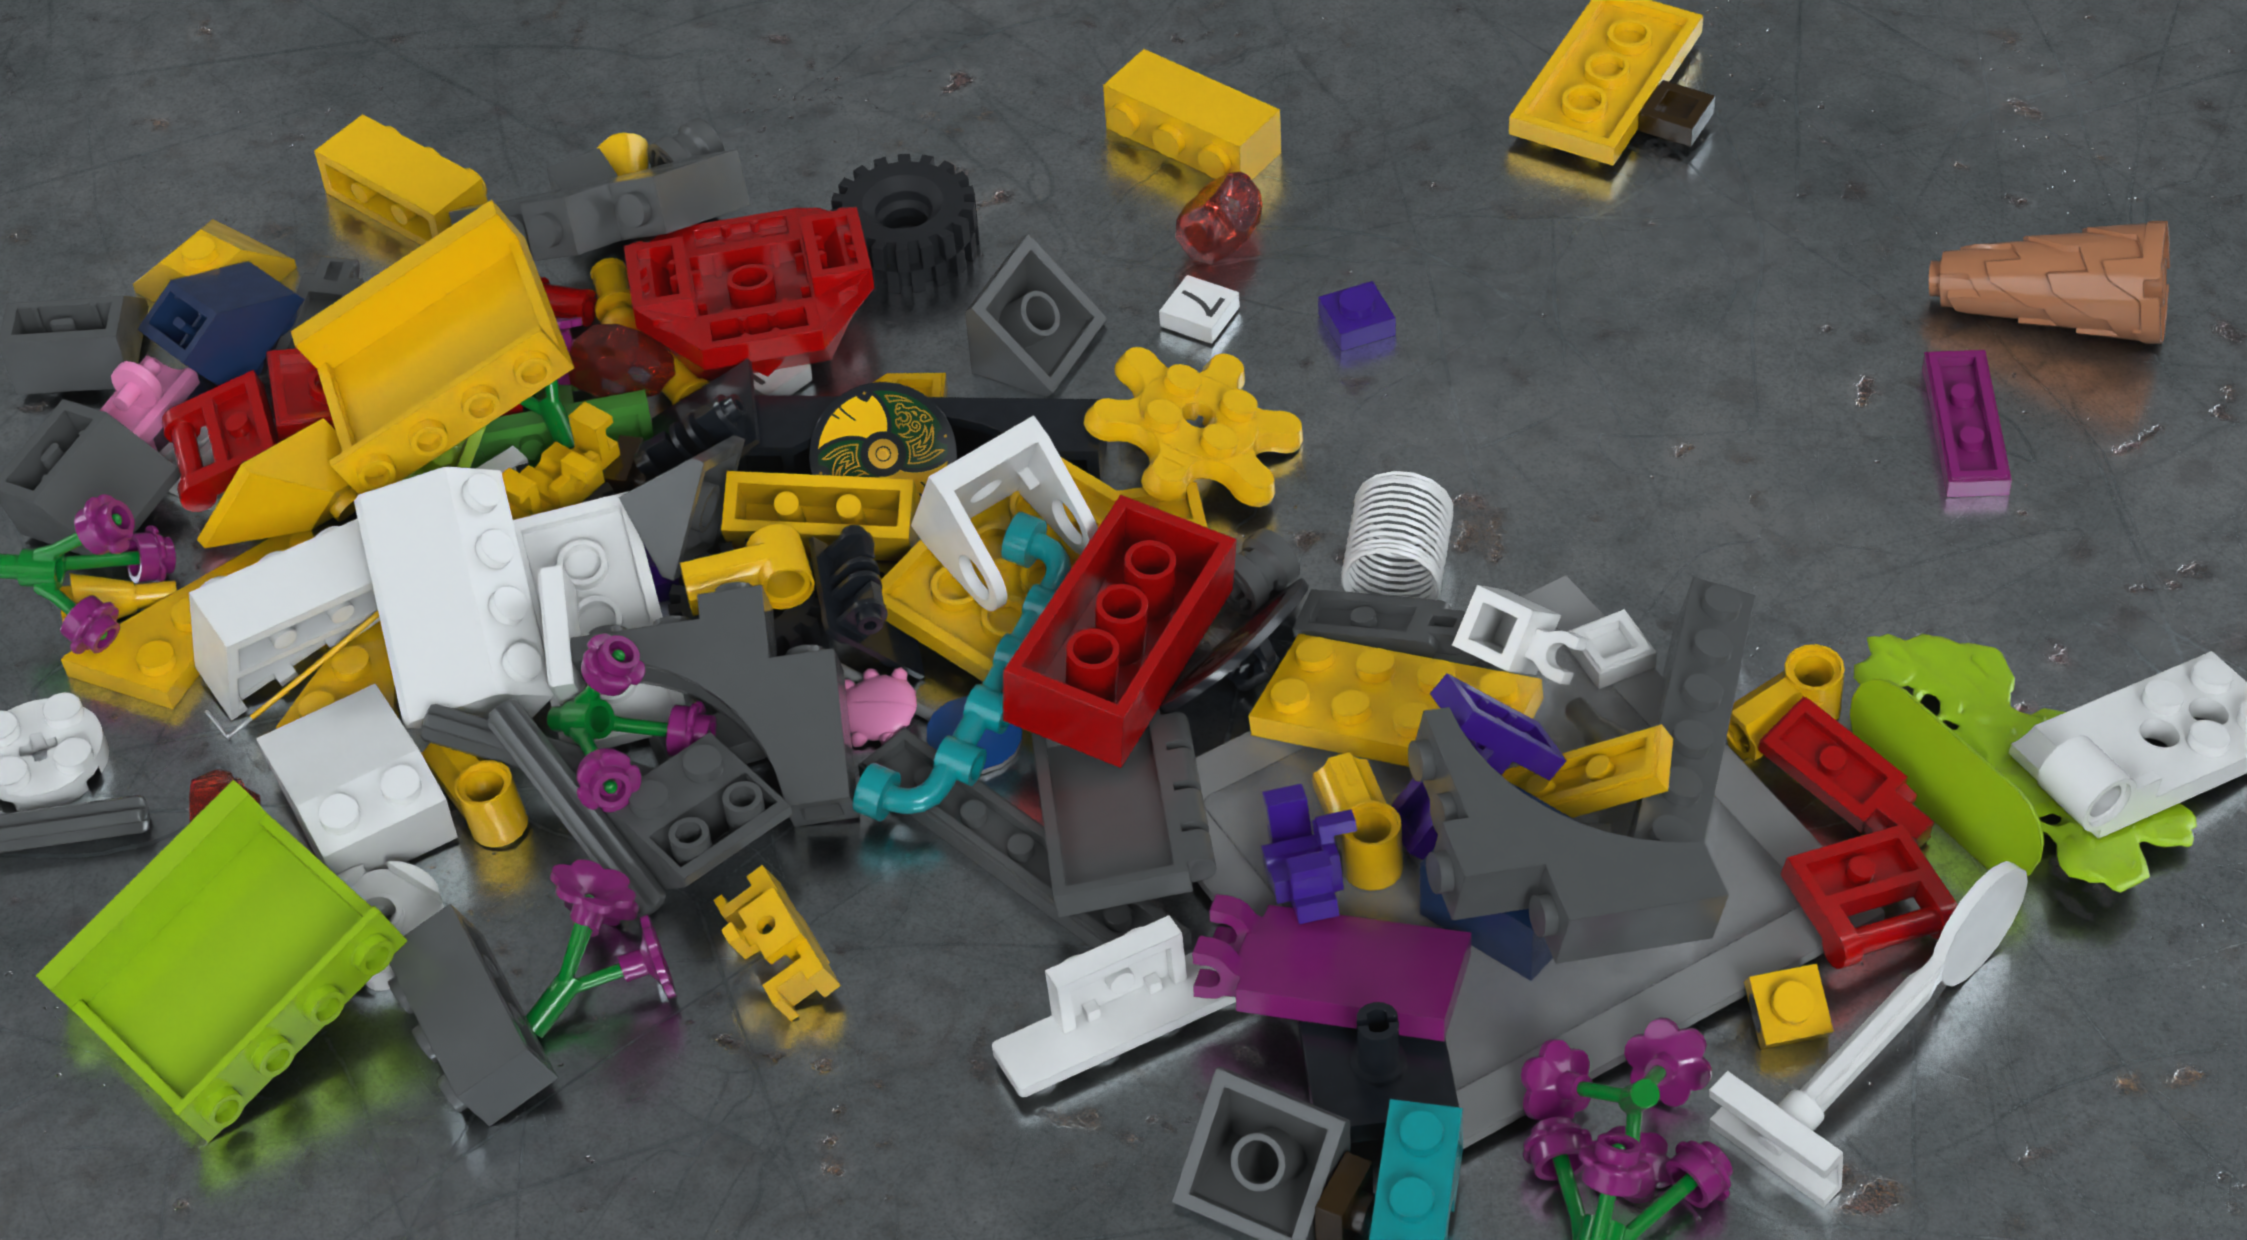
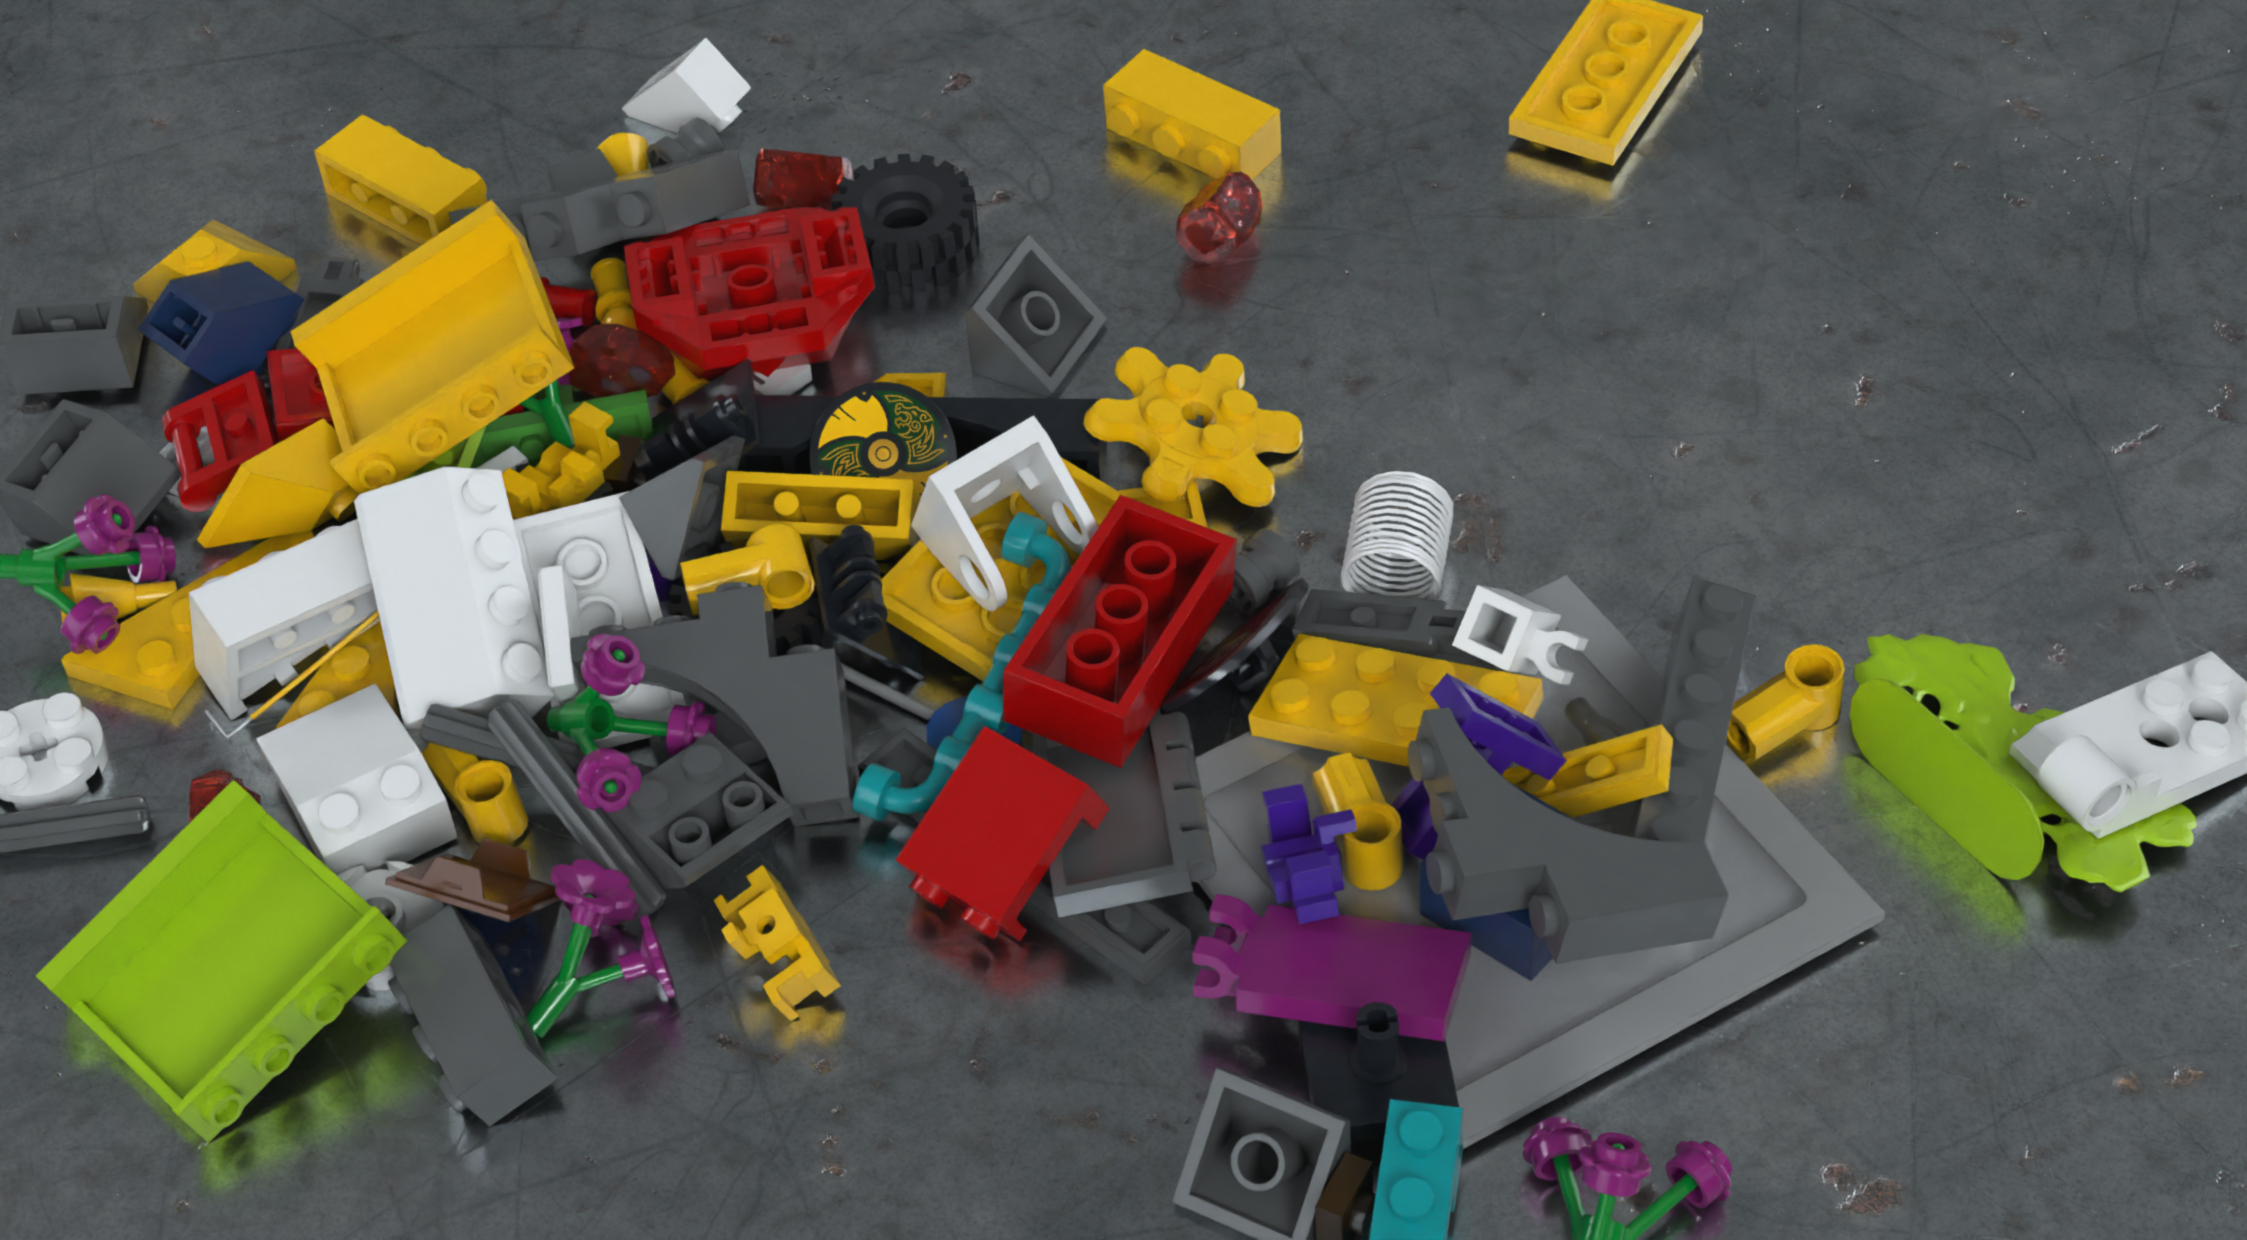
(146, 393): bright pink hips -> none
(491, 883): none -> reddish brown piece
(690, 87): none -> white slope
(797, 178): none -> clear red rock
(879, 705): bright pink piece -> none
(996, 832): none -> red panel
(1107, 1006): white bracket -> none
(1199, 309): white tile -> none
(1356, 316): dark purple plate -> none
(1614, 649): white tile -> none
(1665, 1067): magenta plant -> none
(1676, 113): dark brown plate -> none
(1784, 1133): white piece -> none
(1788, 1006): yellow plate -> none
(1843, 772): red hinge -> none
(1863, 877): red plate -> none
(1966, 424): magenta tile -> none
(2089, 281): nougat cone -> none

